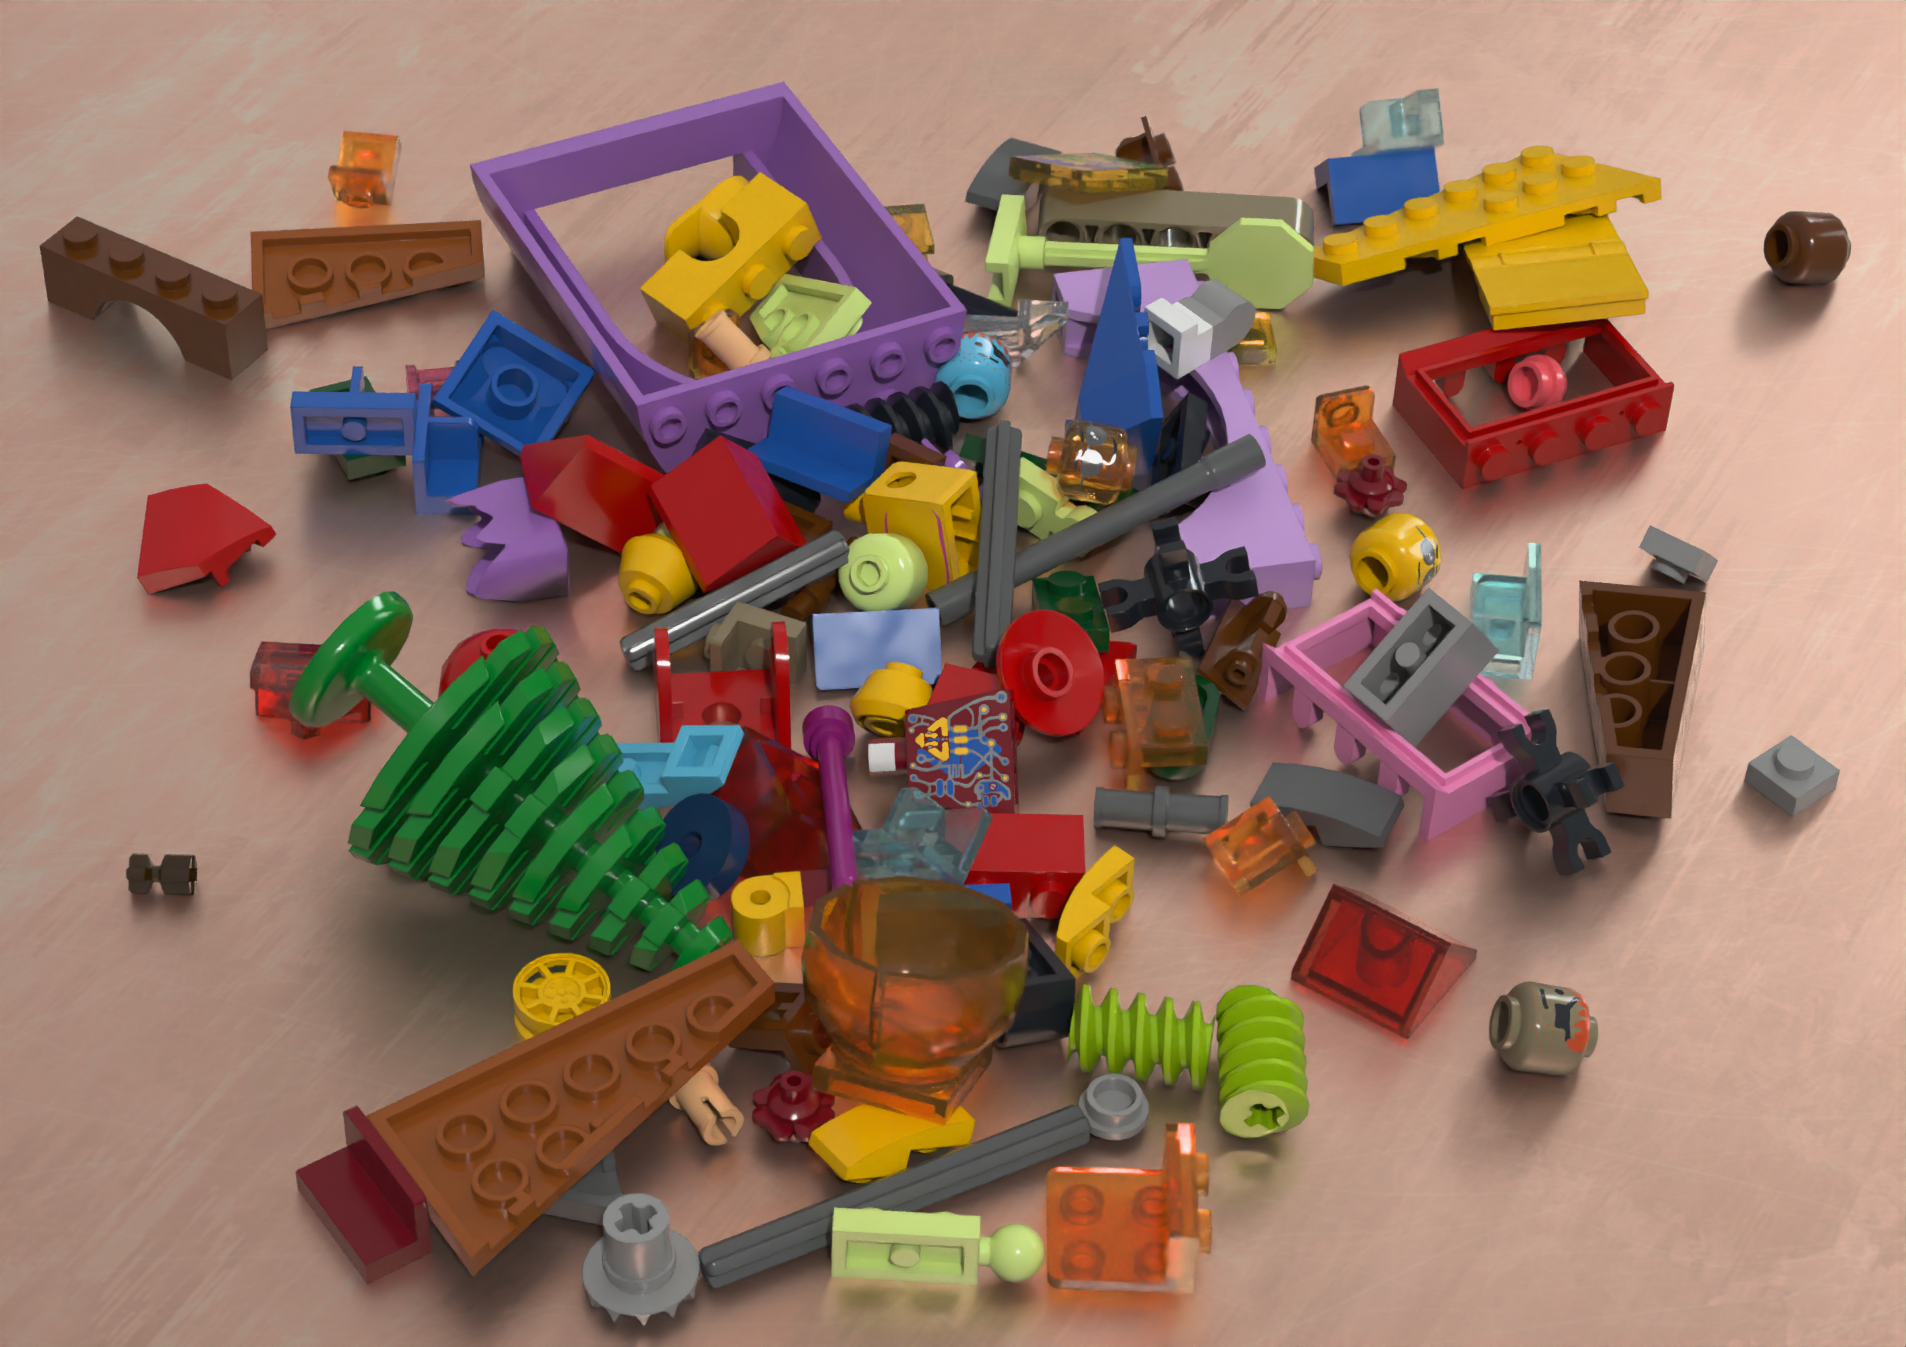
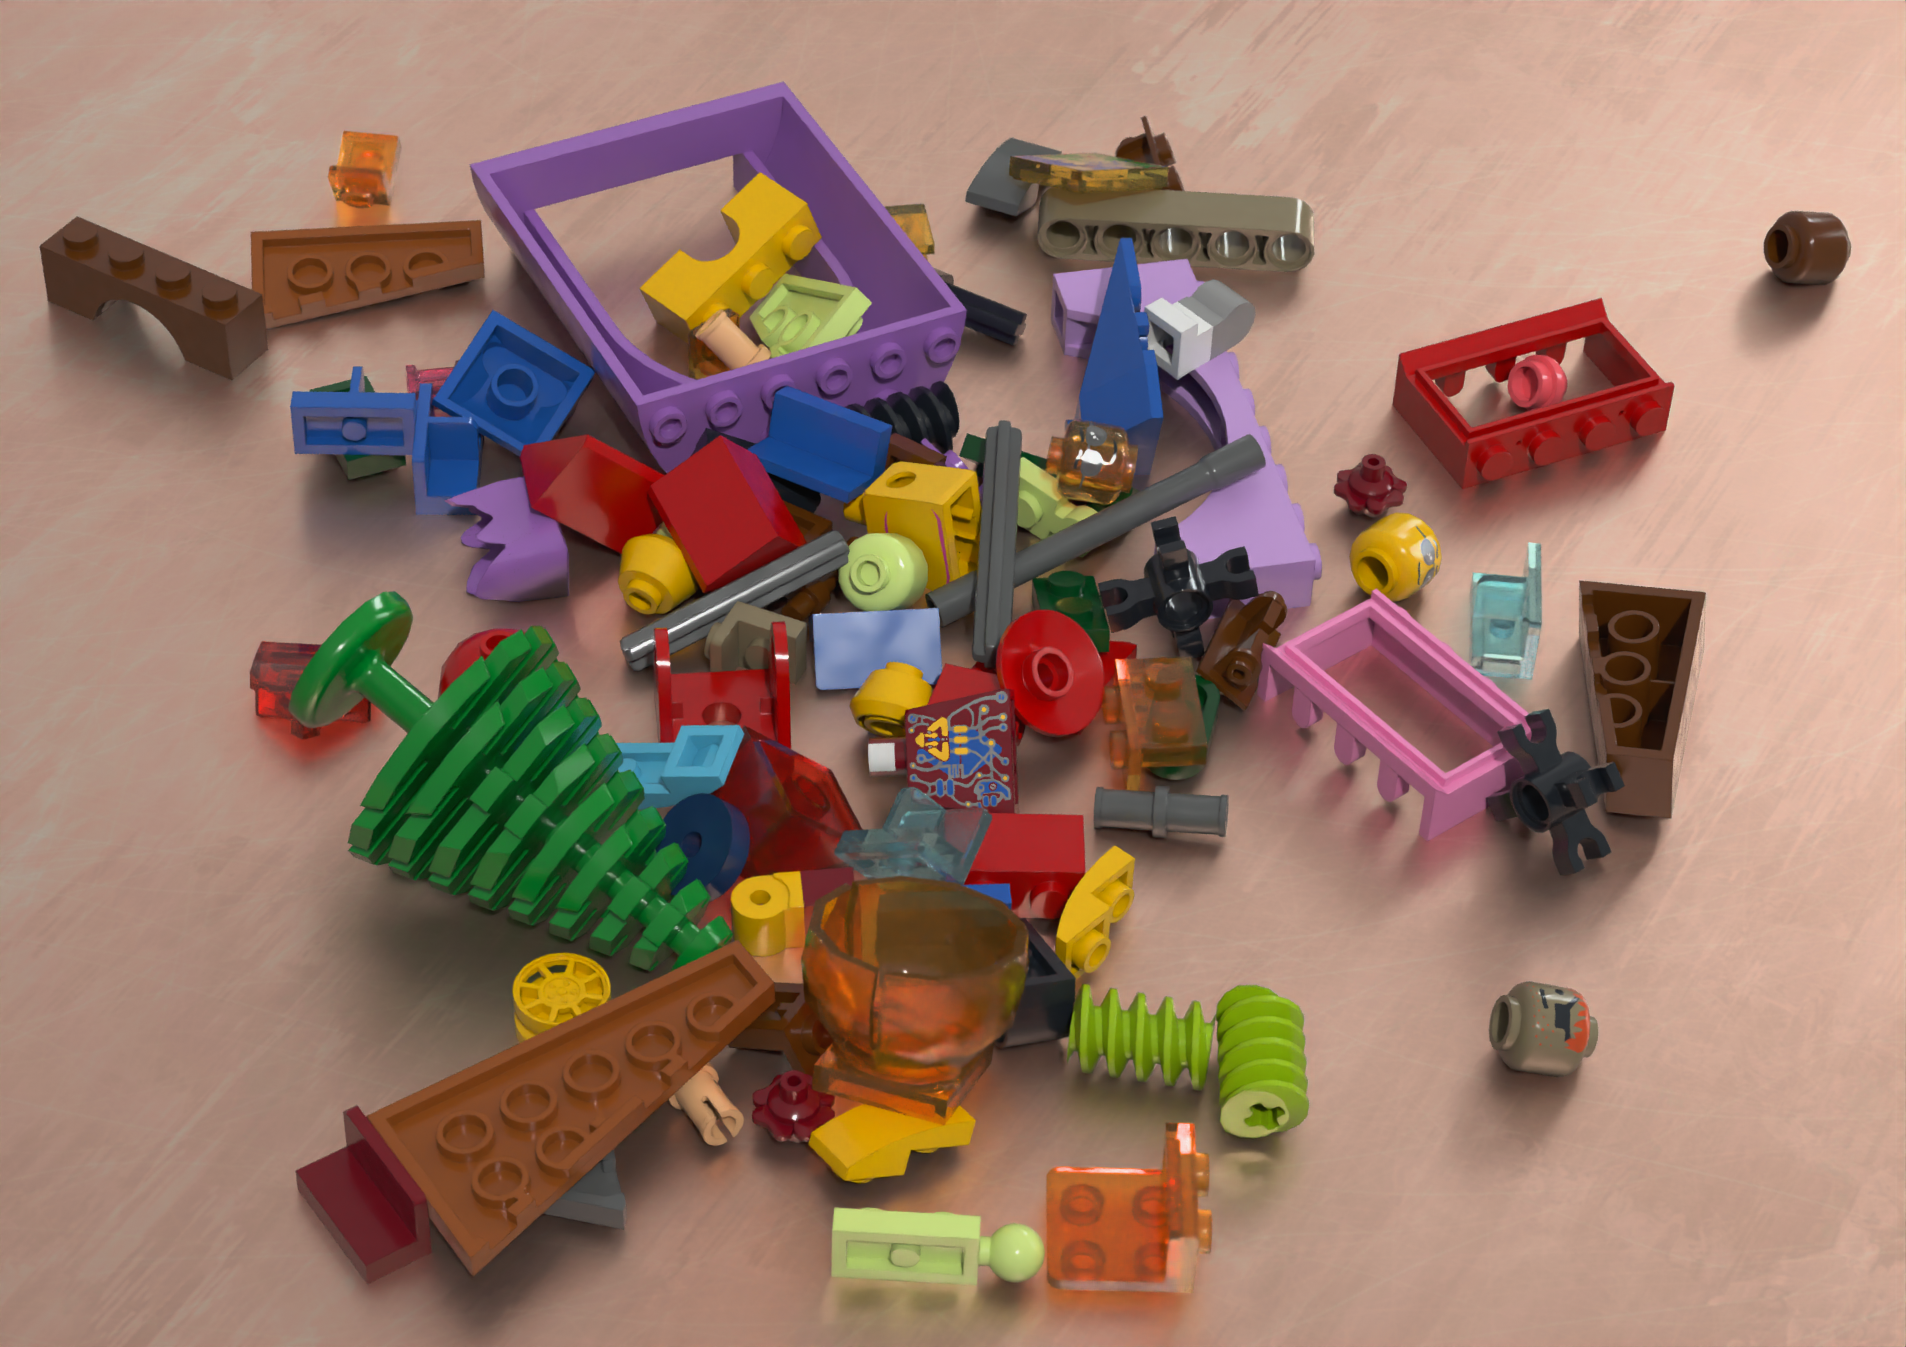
(176, 874): dark brown piece -> none
(195, 534): red slope -> none
(640, 1261): light grey gear -> none
(702, 227): yellow cap -> none
(829, 739): magenta piece -> none
(902, 1191): dark grey axle -> none
(978, 376): medium azure head -> none
(1022, 334): clear slope -> none
(1114, 1107): light grey plate -> none
(1182, 441): black hinge -> none
(1252, 257): yellowish green piece -> none
(1258, 345): clear yellow tile -> none
(1261, 845): clear orange bracket -> none
(1339, 805): dark grey slope -> none
(1345, 429): clear orange bracket -> none
(1376, 183): blue panel -> none
(1379, 960): clear red slope -> none
(1401, 124): clear light blue panel -> none
(1421, 667): light grey brick -> none
(1496, 205): yellow wing -> none
(1557, 275): yellow piece -> none
(1676, 557): light grey plate -> none
(1792, 776): light grey plate -> none

